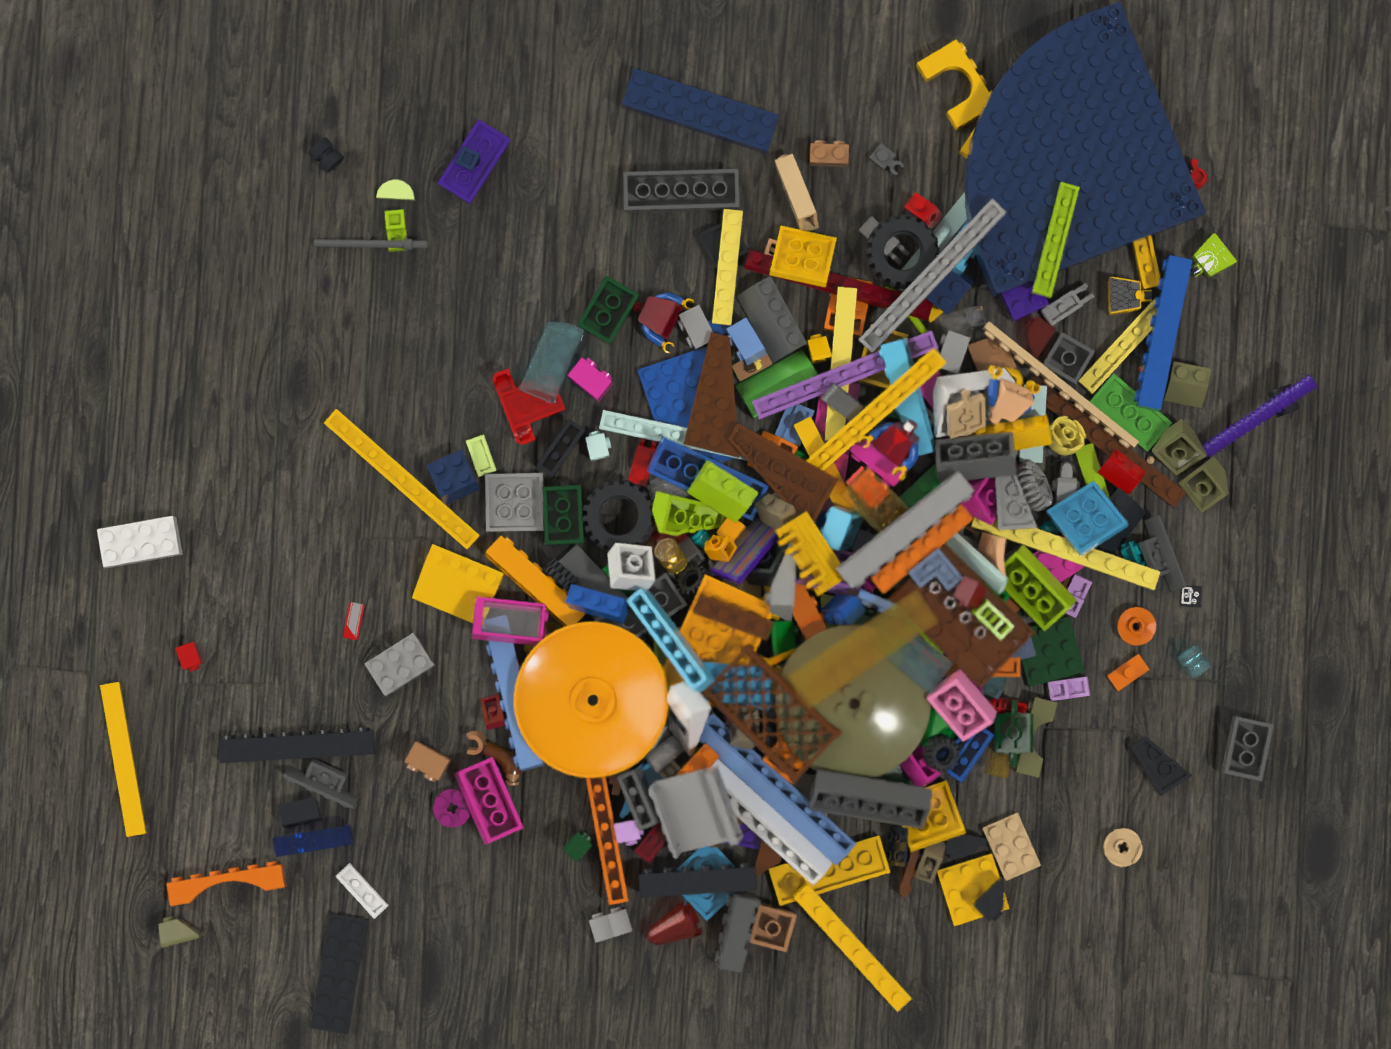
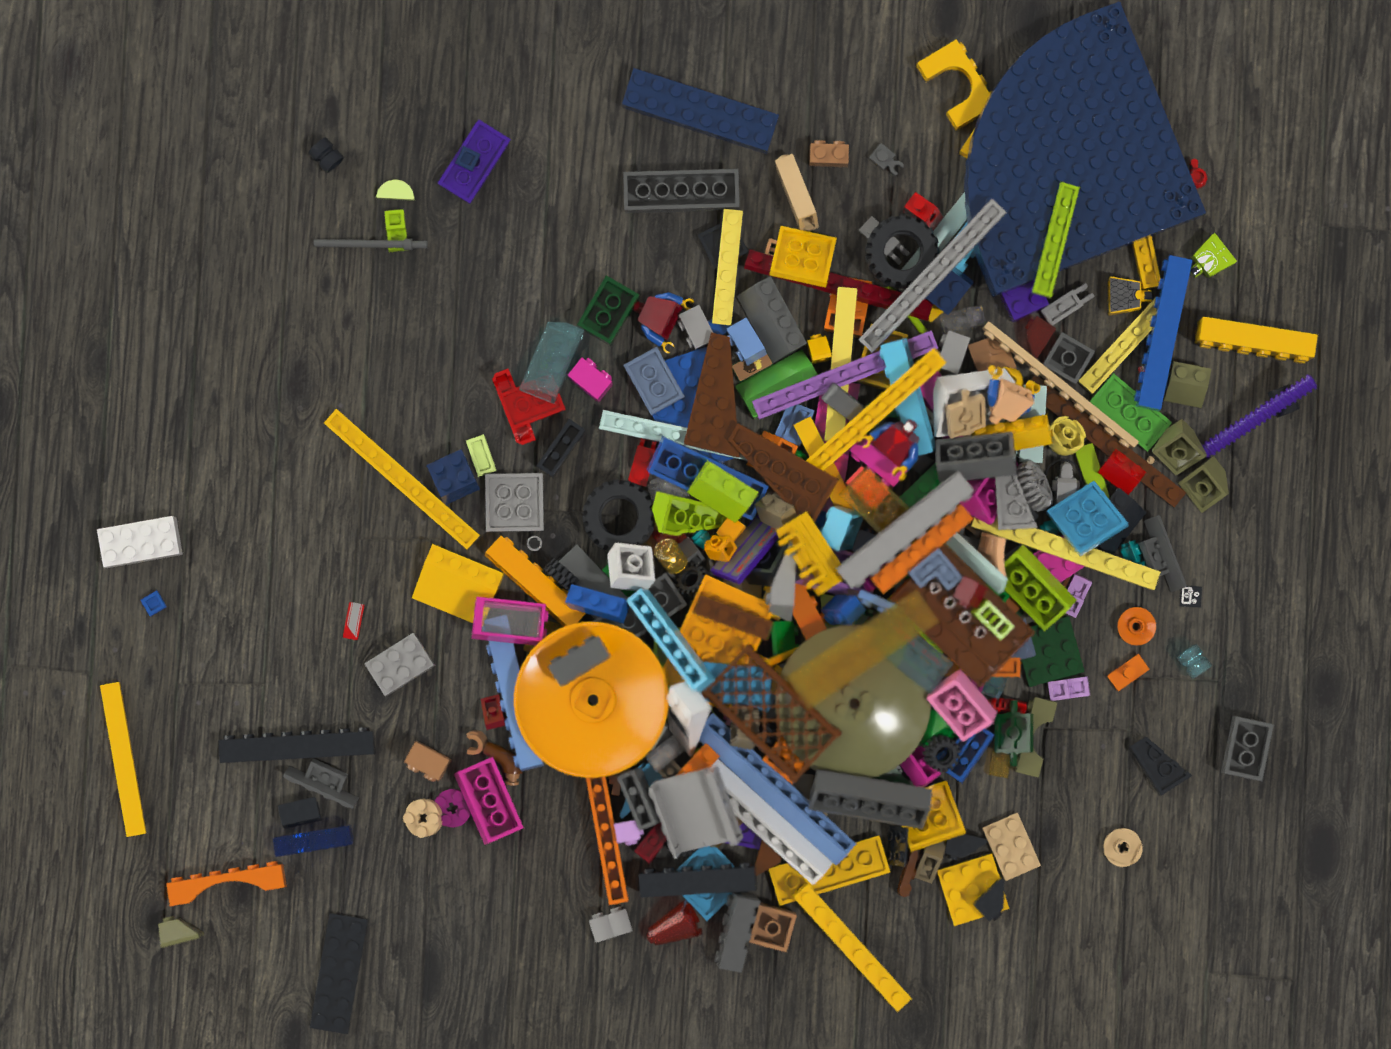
(153, 603): none -> blue tile
(189, 656): red brick -> none
(362, 890): white tile -> none
(433, 817): none -> tan plate
(534, 543): none -> light grey piece
(563, 515): dark green brick -> none
(578, 845): dark green brick -> none
(579, 660): none -> dark grey brick
(598, 445): light aqua brick -> none
(654, 381): none -> sand blue tile
(1255, 339): none -> yellow brick

